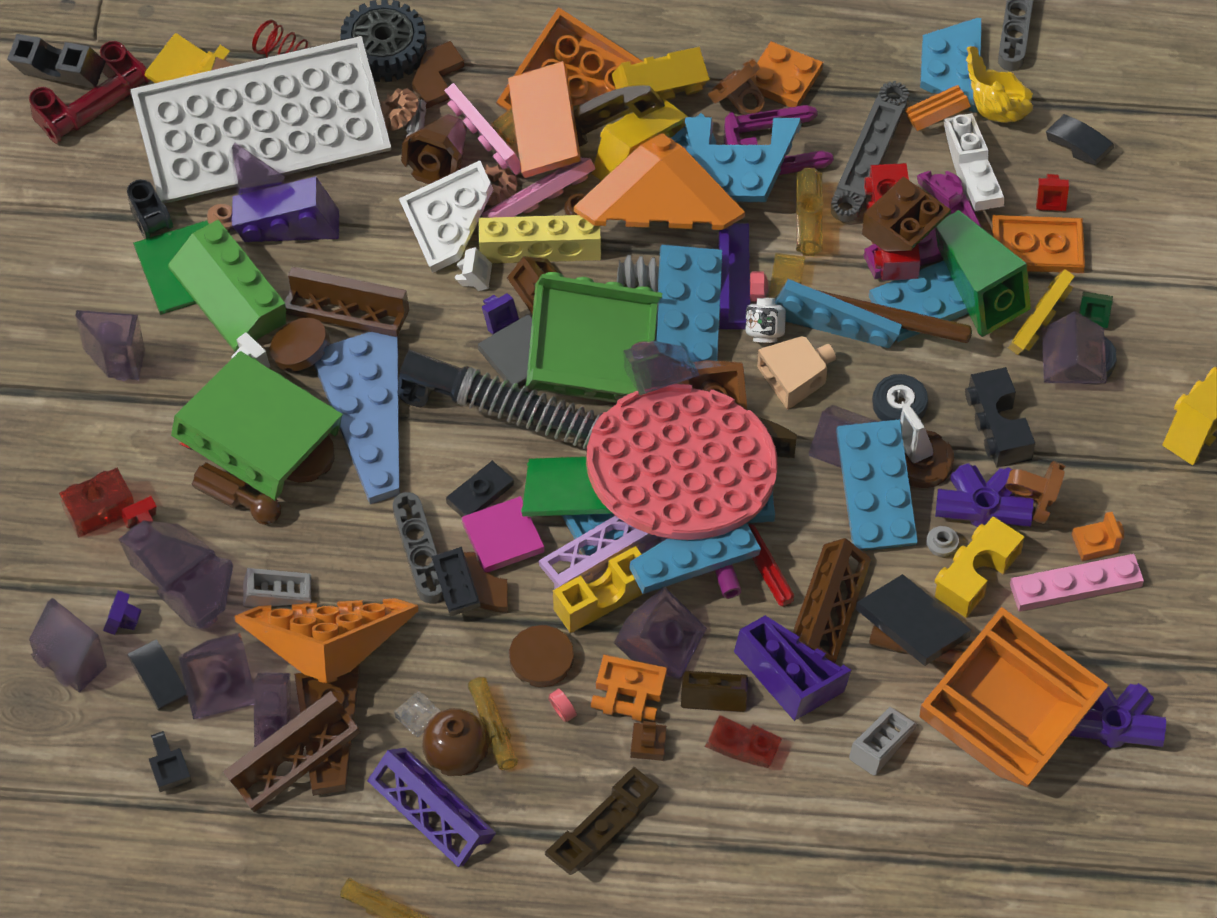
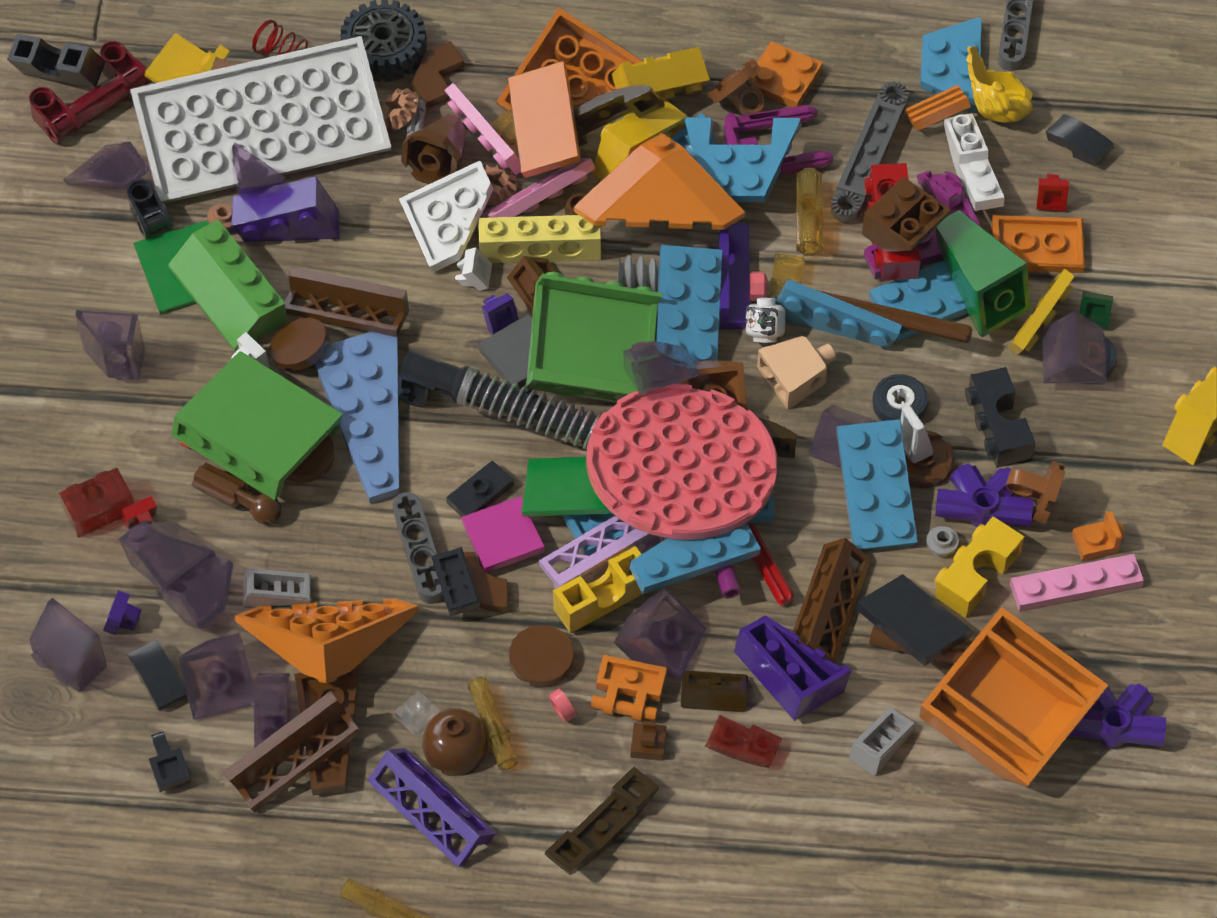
(110, 168): none -> clear purple slope

